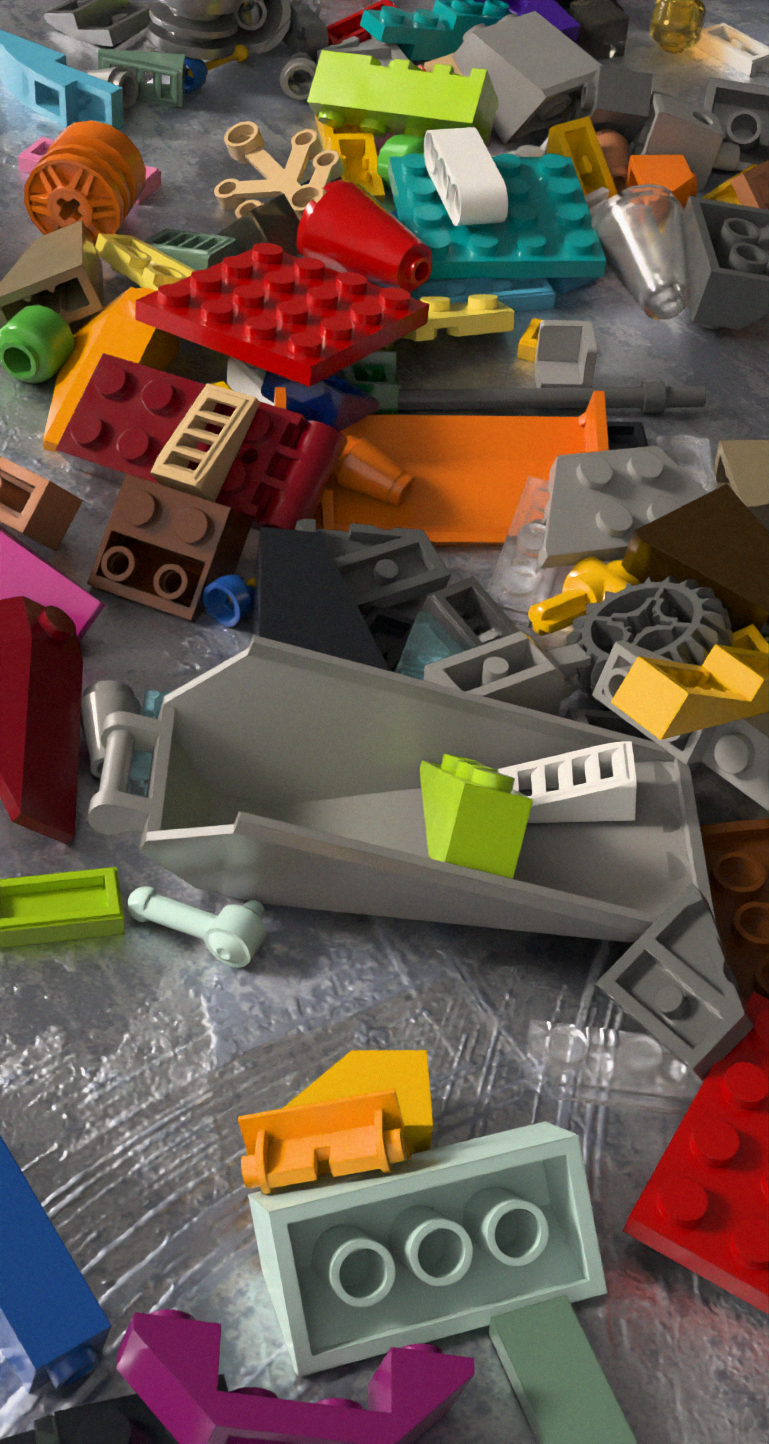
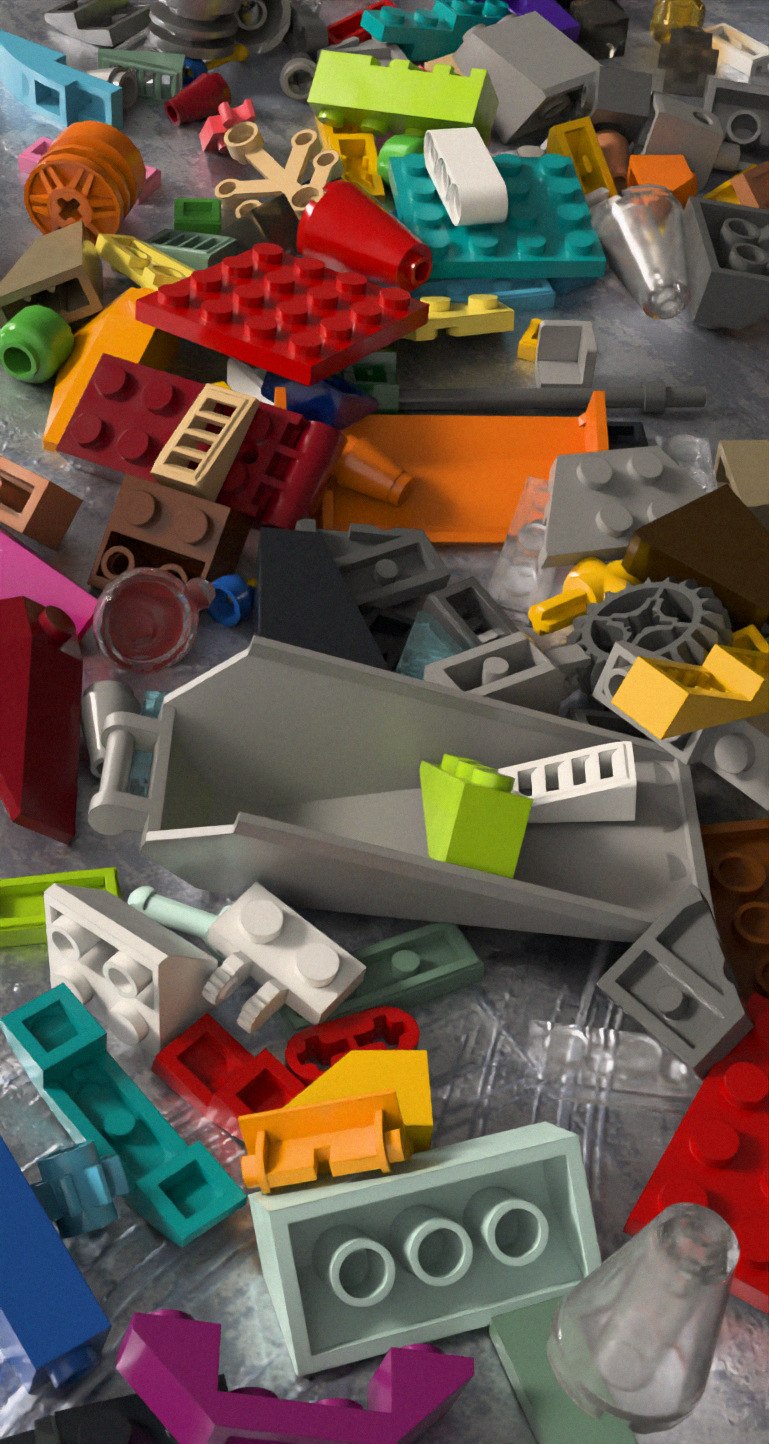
(80, 1188): none -> medium azure gear
(94, 1099): none -> teal slope
(125, 966): none -> white slope
(148, 606): none -> clear piece
(198, 99): none -> dark red cone
(198, 215): none -> bright green tile
(216, 126): none -> coral plate
(222, 1077): none -> red slope
(284, 955): none -> white hinge
(357, 1031): none -> red beam
(403, 973): none -> sand green tile
(648, 1321): none -> clear cone
(687, 61): none -> clear smoke brick

